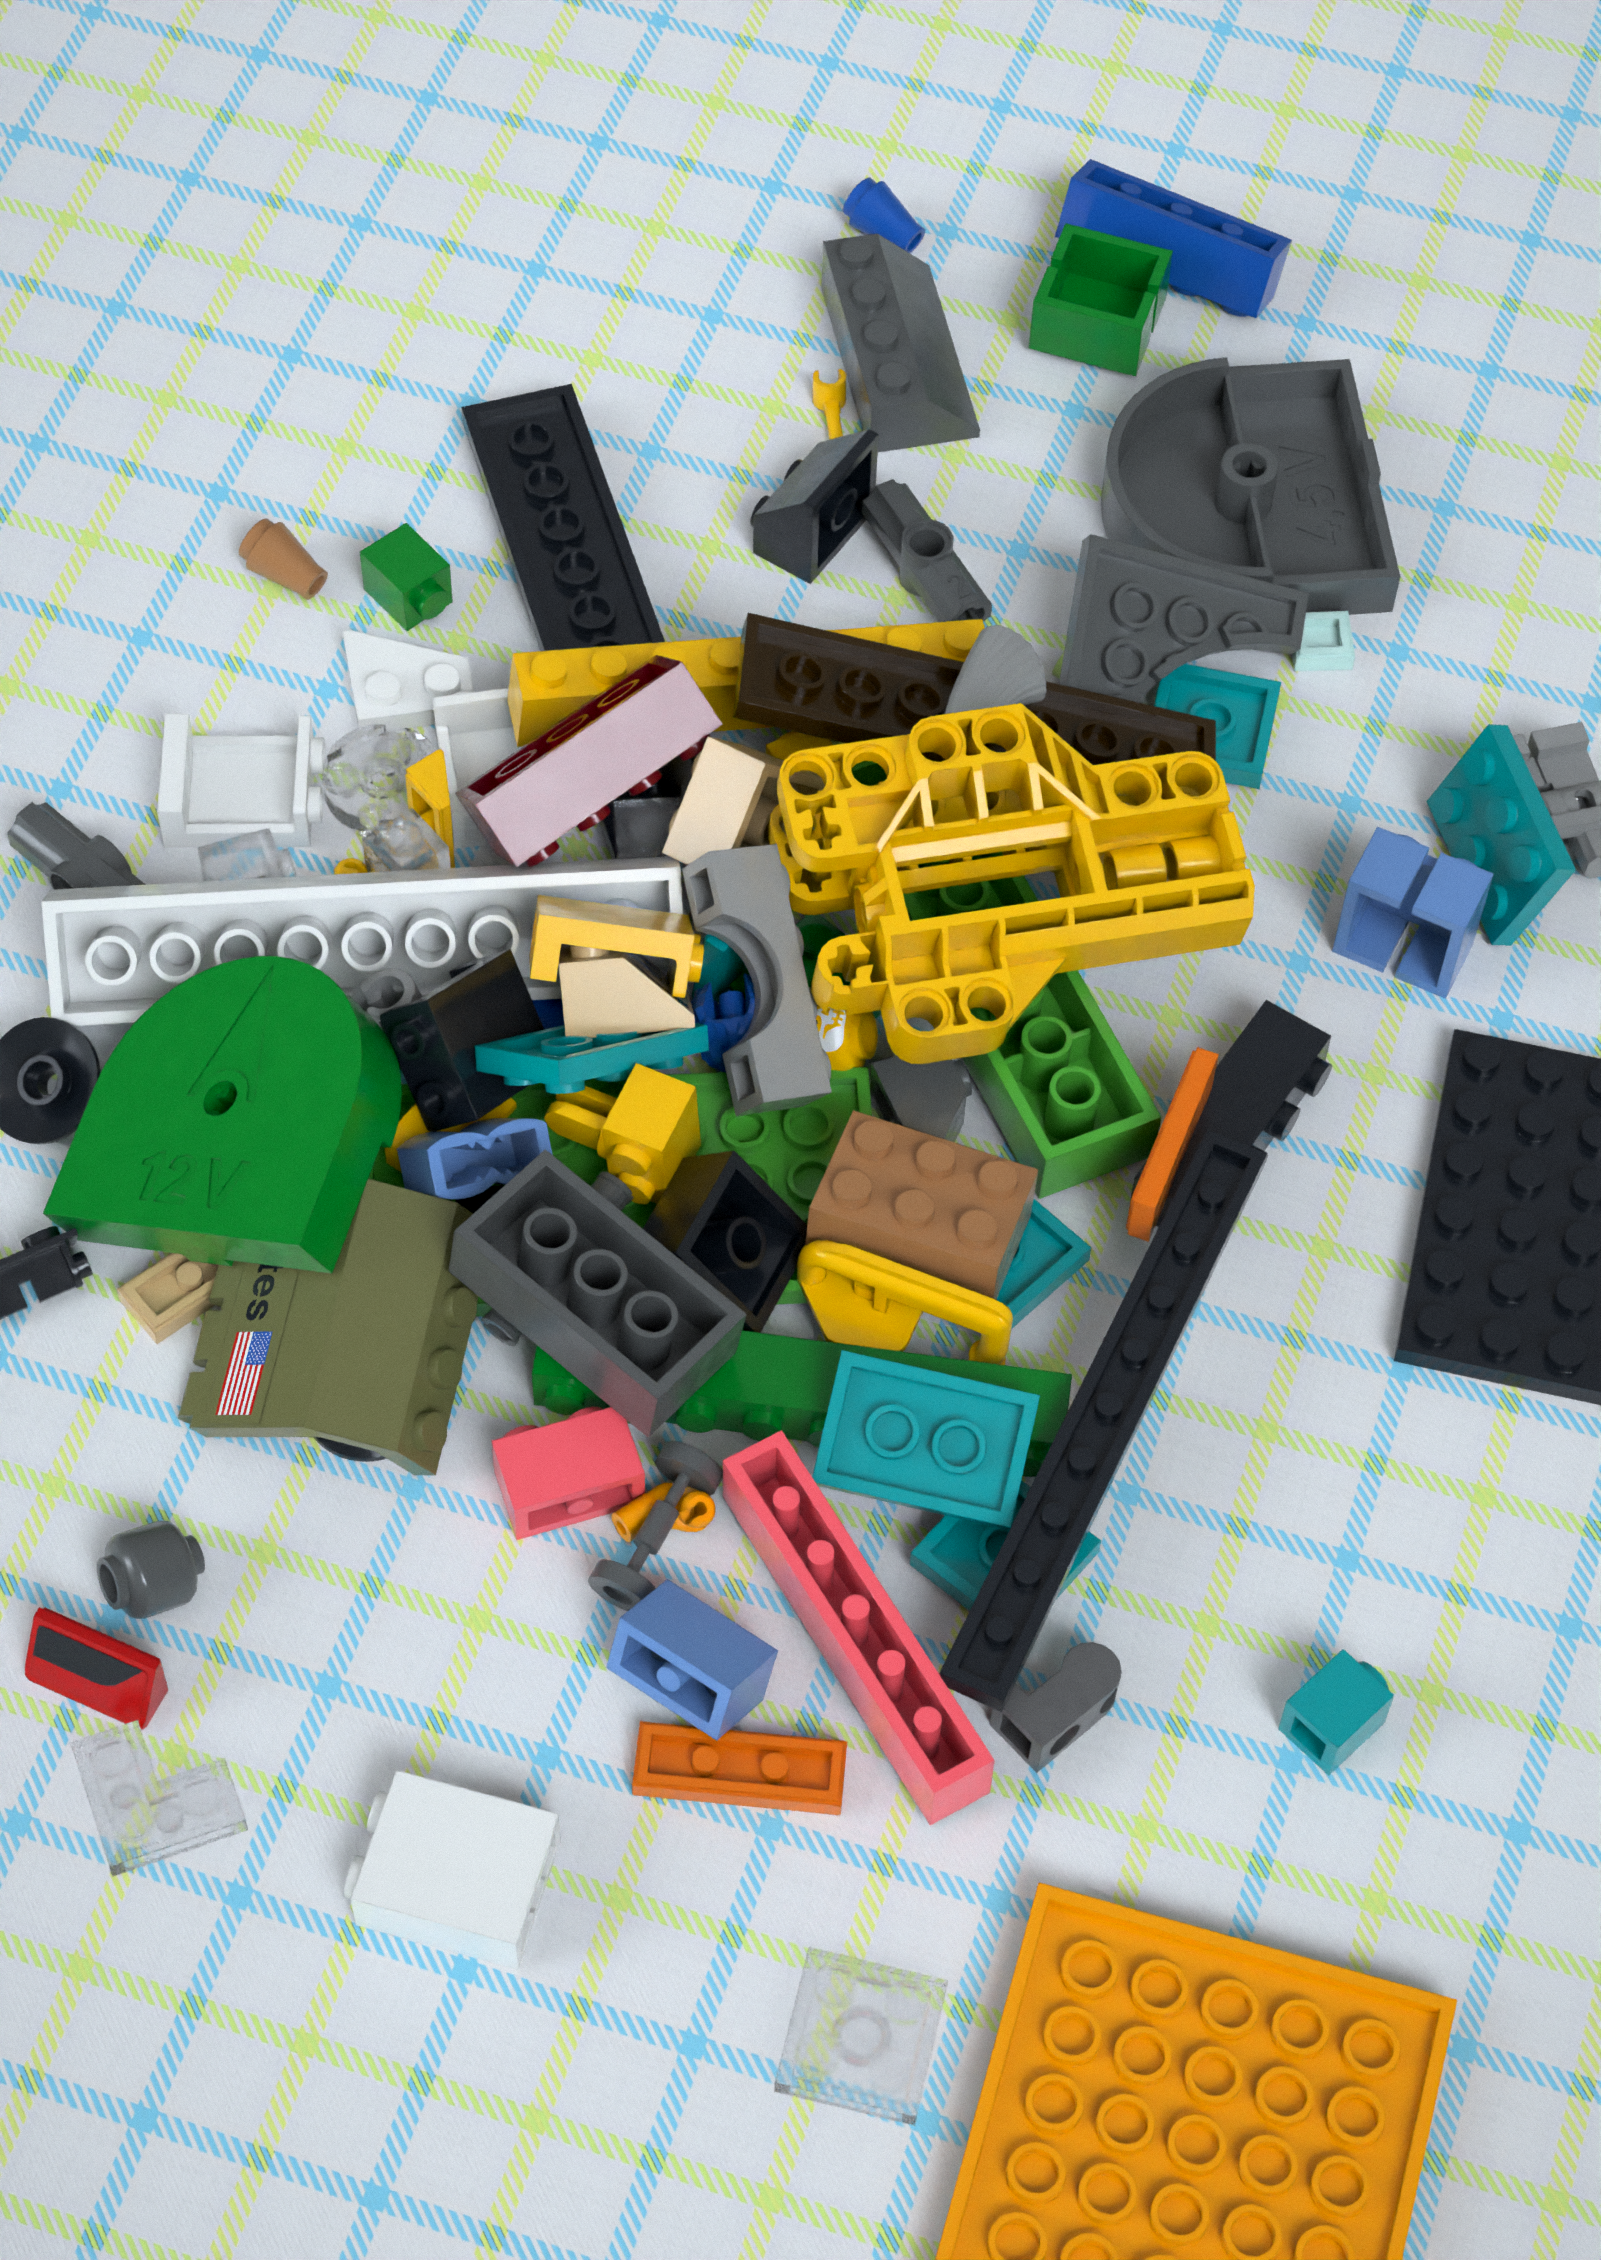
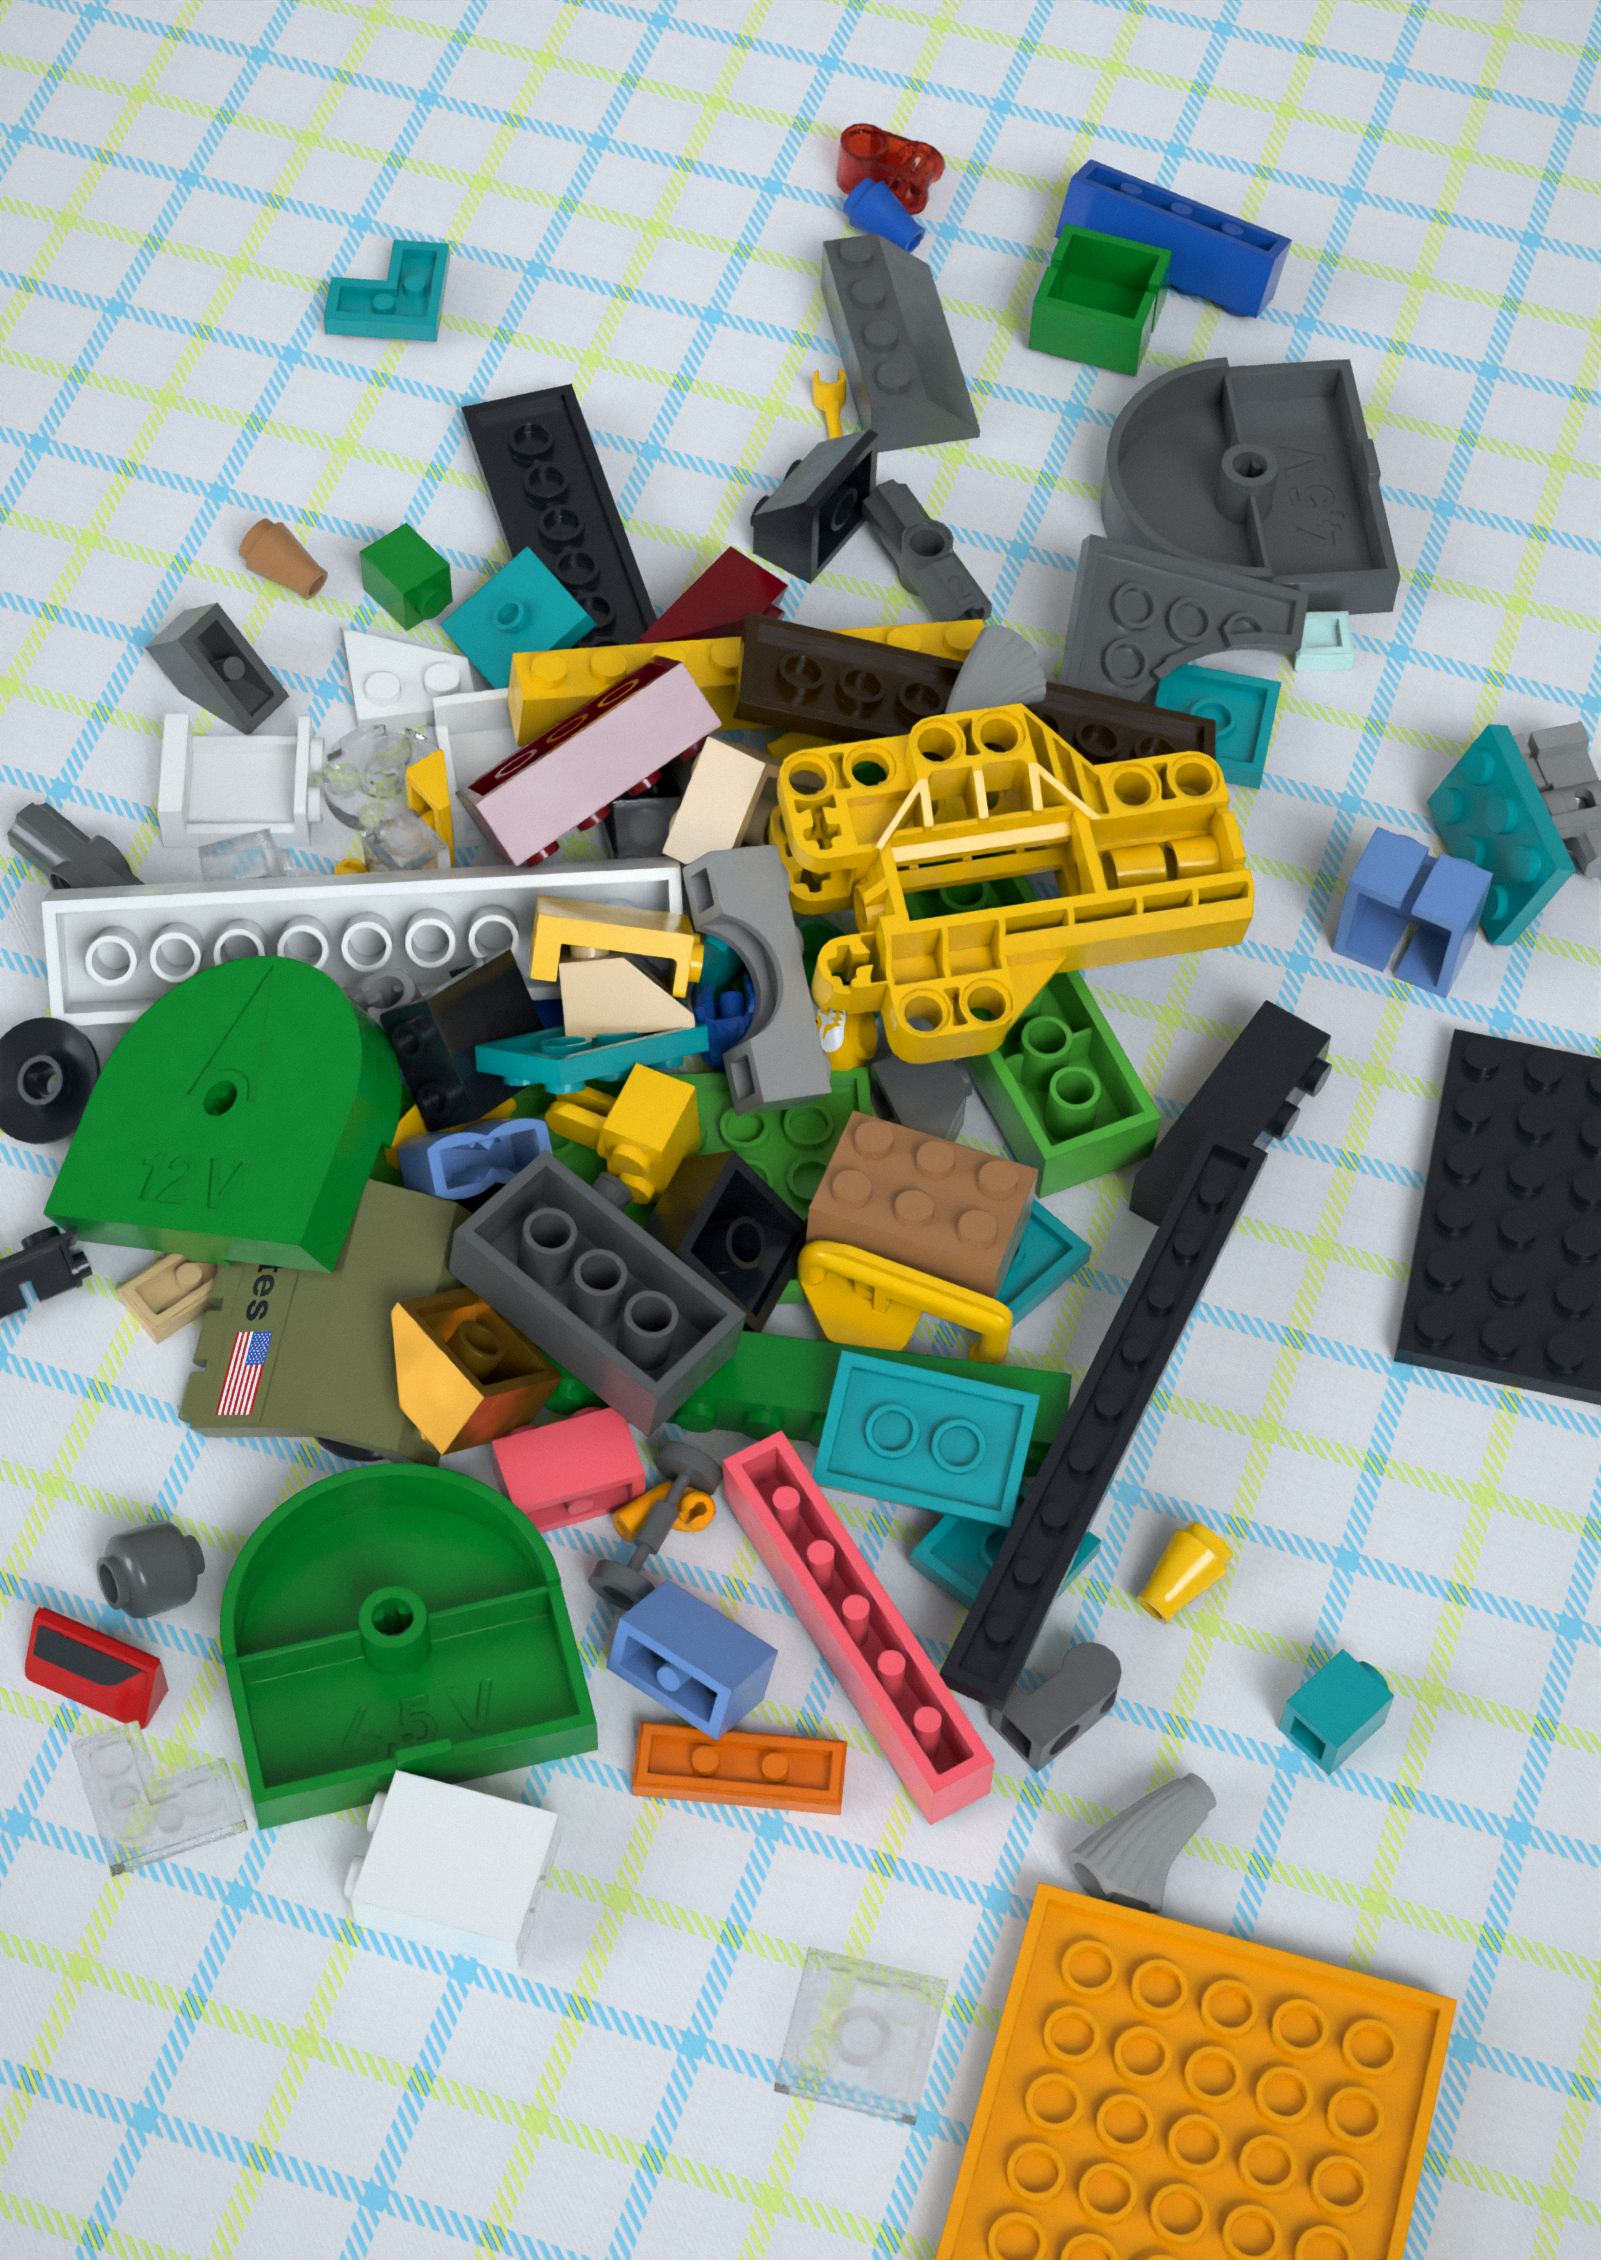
(217, 667): none -> dark grey slope
(398, 308): none -> teal plate
(465, 1690): none -> green piece
(466, 1370): none -> pearl gold slope
(516, 613): none -> teal plate
(720, 602): none -> dark red slope
(888, 158): none -> clear red piece
(1136, 1848): none -> light grey piece
(1171, 1144): orange tile -> none
(1186, 1569): none -> yellow cone

